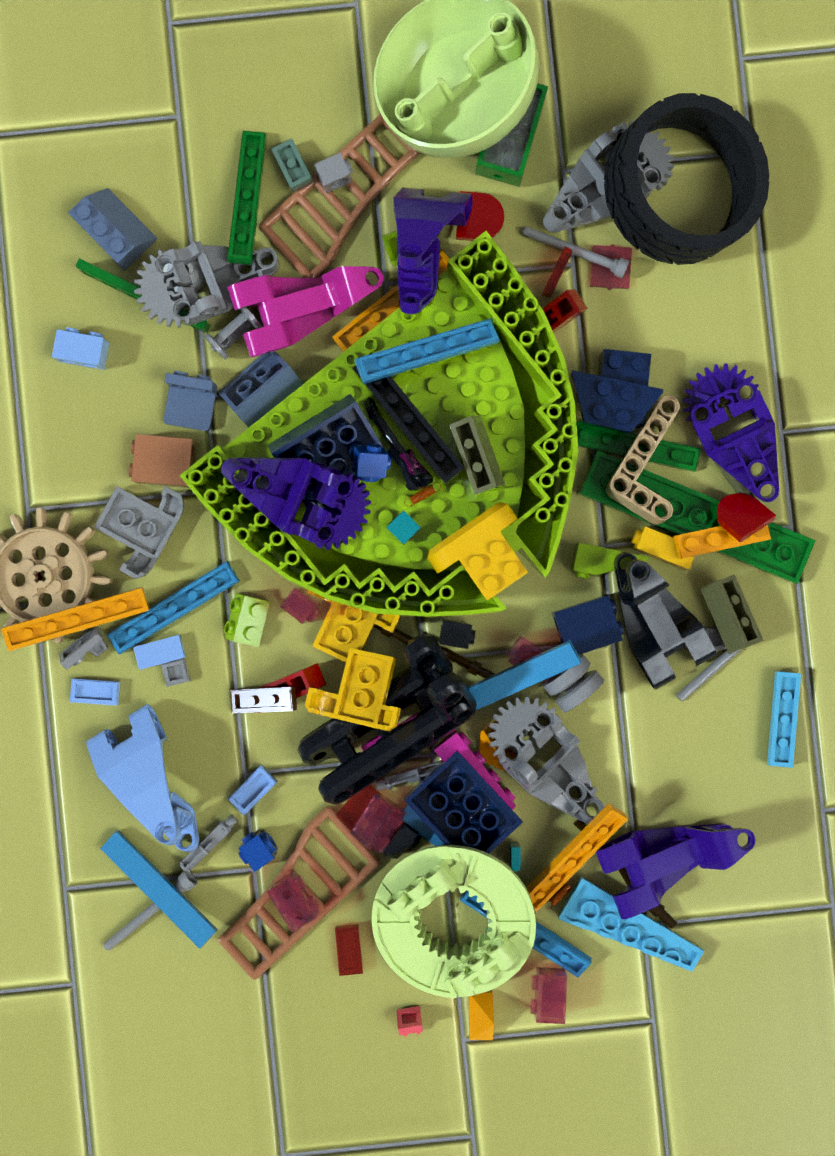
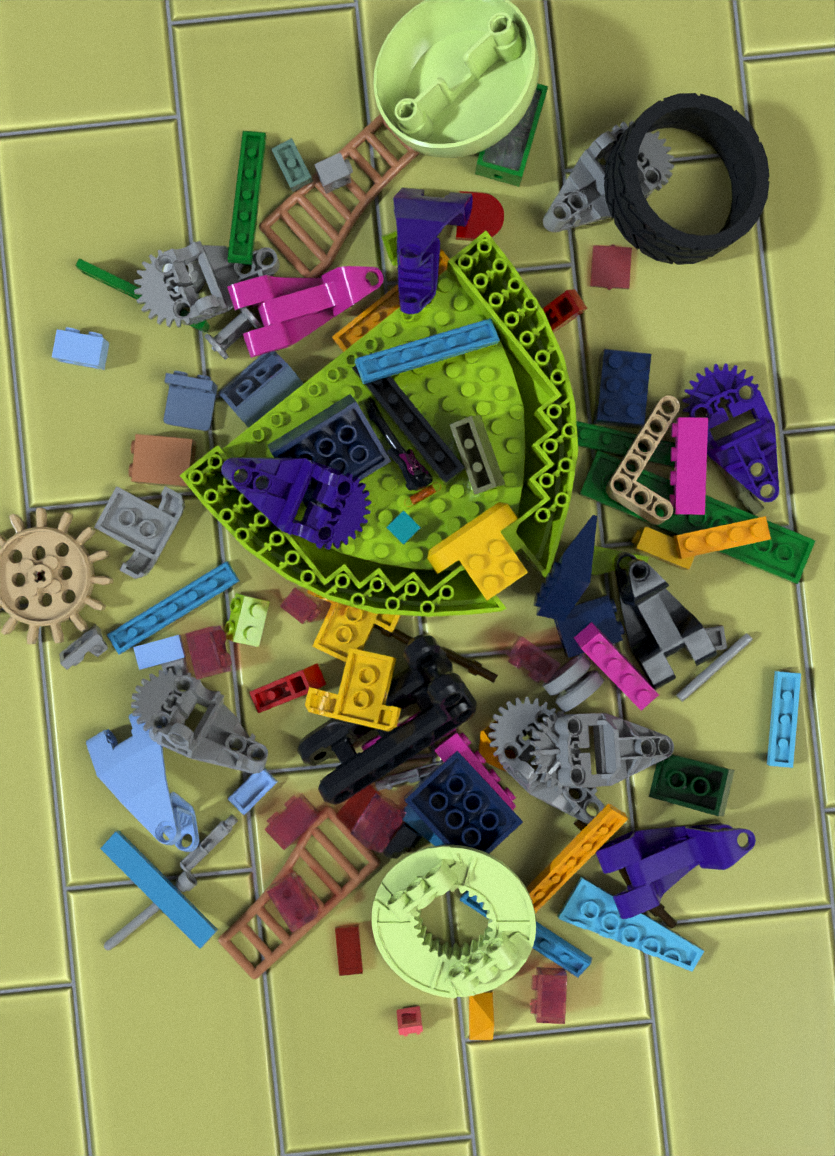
(75, 619): light orange plate -> none
(95, 691): light blue tile -> none
(113, 227): sand blue slope -> none
(209, 652): none -> clear pink brick
(218, 731): none -> light grey connector
(257, 849): blue brick -> none
(264, 699): tile -> none
(292, 820): none -> clear pink brick
(370, 462): blue brick -> none
(456, 634): black brick -> none
(515, 856): teal tile -> none
(525, 674): dark azure tile -> none
(554, 900): orange piece -> none
(557, 272): clear red tile -> none
(568, 576): none -> dark blue slope
(613, 402): dark blue wing -> none
(616, 666): none -> dark pink brick
(617, 266): light grey piece -> none
(619, 750): none -> light grey connector
(690, 465): none -> dark pink brick
(692, 784): none -> dark green slope
(731, 614): olive brick -> none
(743, 515): red tile -> none

